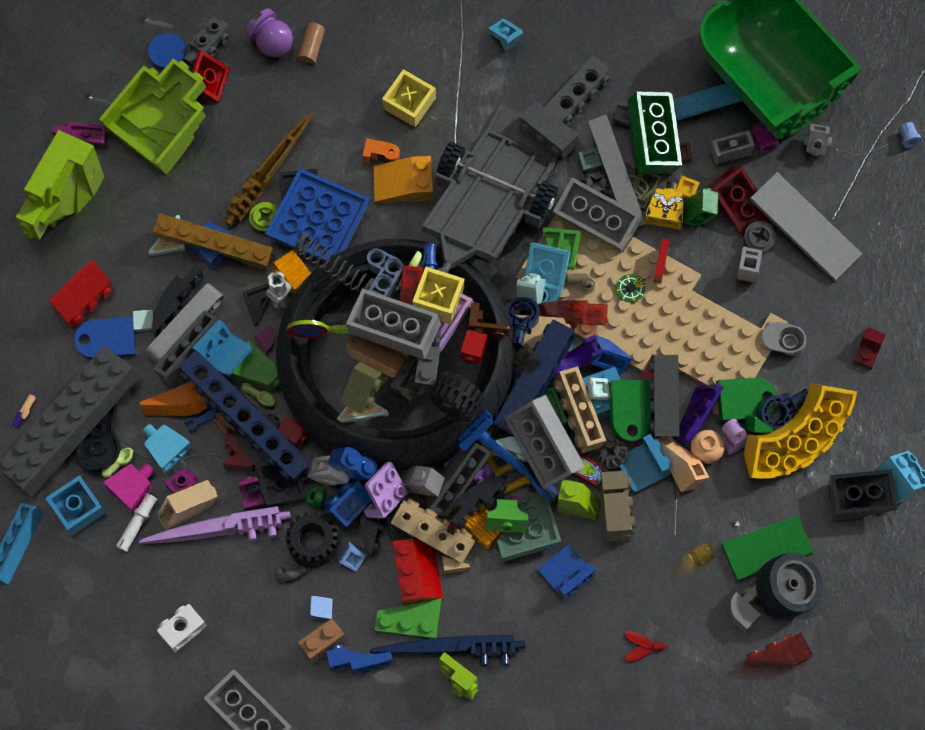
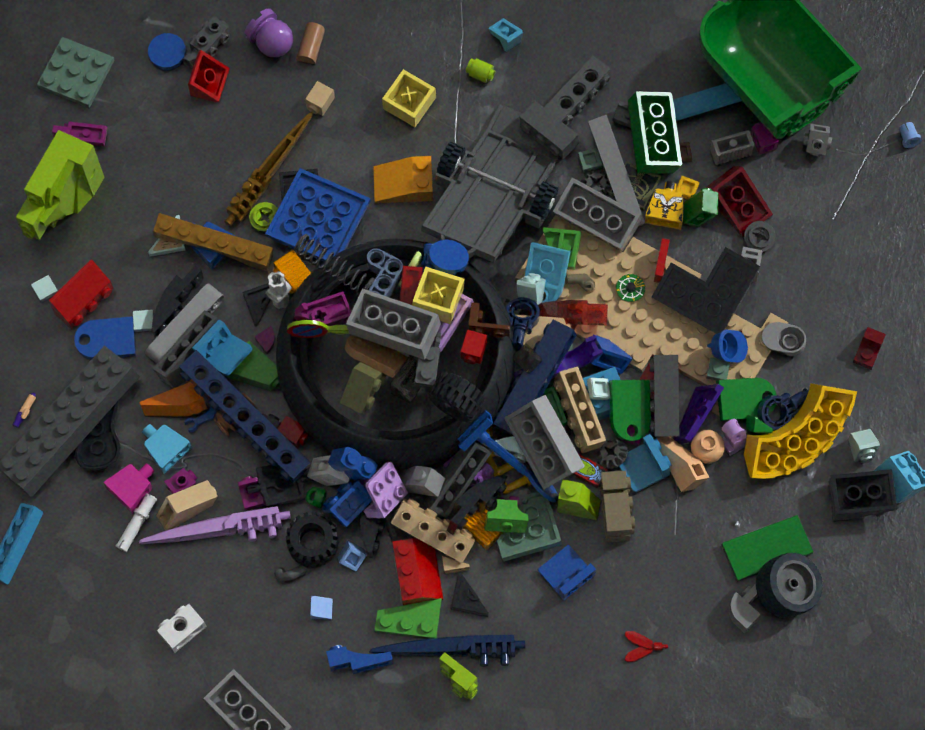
(44, 288): none -> light aqua tile
(75, 72): none -> sand green plate
(75, 505): dark azure brick -> none
(124, 458): yellowish green piece -> none
(158, 113): lime panel -> none
(239, 460): dark red slope -> none
(263, 398): yellowish green piece -> none
(319, 98): none -> tan brick
(321, 640): medium nougat brick -> none
(332, 309): none -> magenta piece
(350, 415): tile -> none
(380, 151): orange leg -> none
(448, 256): none -> blue tile
(466, 599): none -> black tile
(480, 70): none -> lime brick
(702, 554): clear yellow brick -> none
(711, 301): none -> black plate
(718, 369): none -> sand green plate
(729, 346): none -> blue piece
(785, 654): clear red slope -> none
(805, 226): light grey tile -> none
(863, 445): none -> light aqua slope

